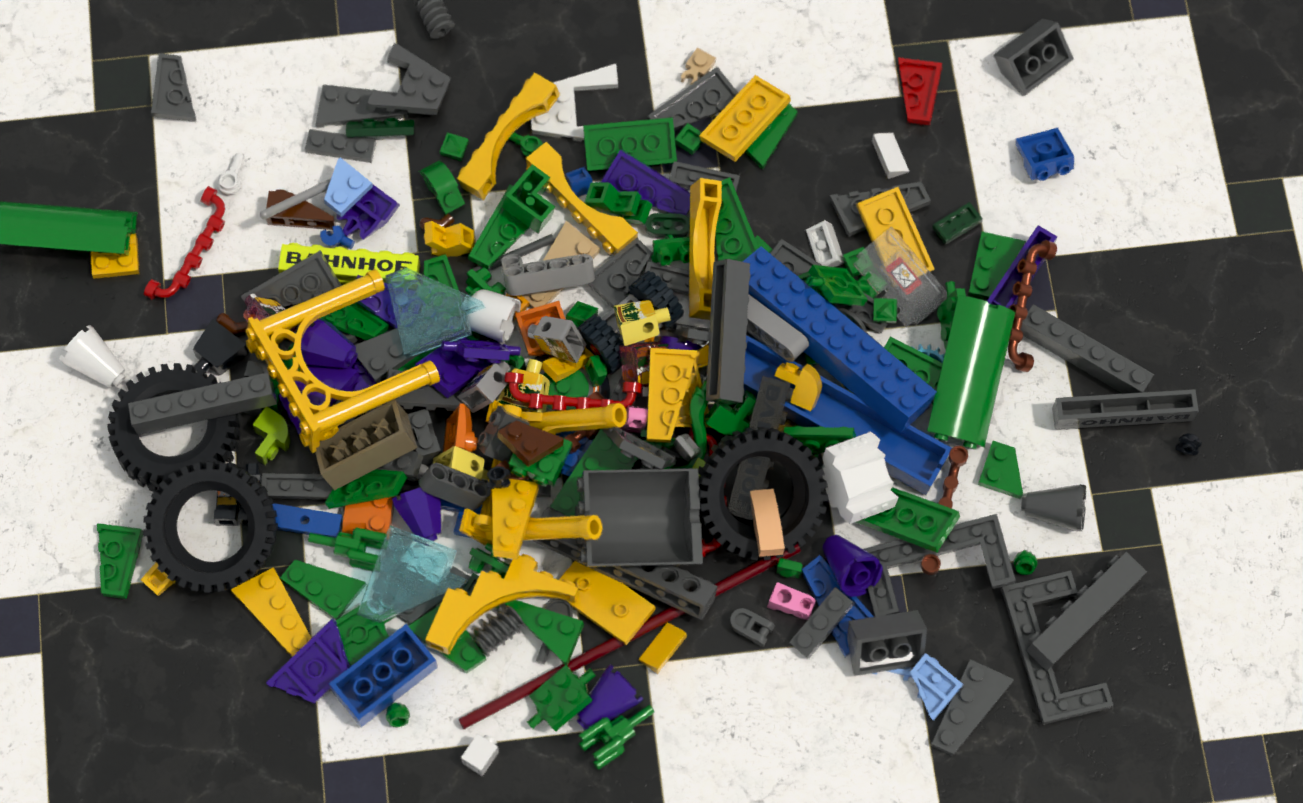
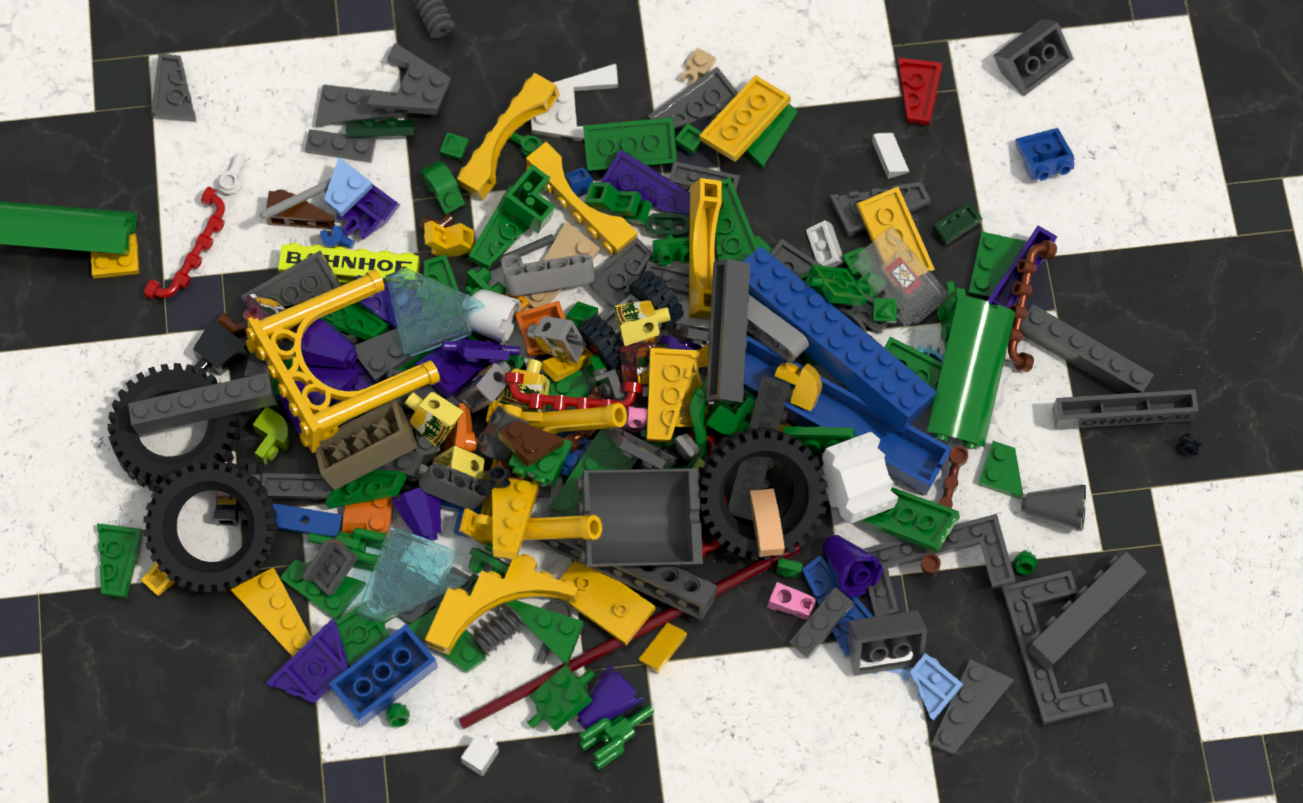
(93, 358): white cone -> none
(330, 565): none -> dark grey bracket
(433, 416): none -> light yellow torso
(610, 383): none -> dark grey bracket
(742, 622): dark grey plate -> none

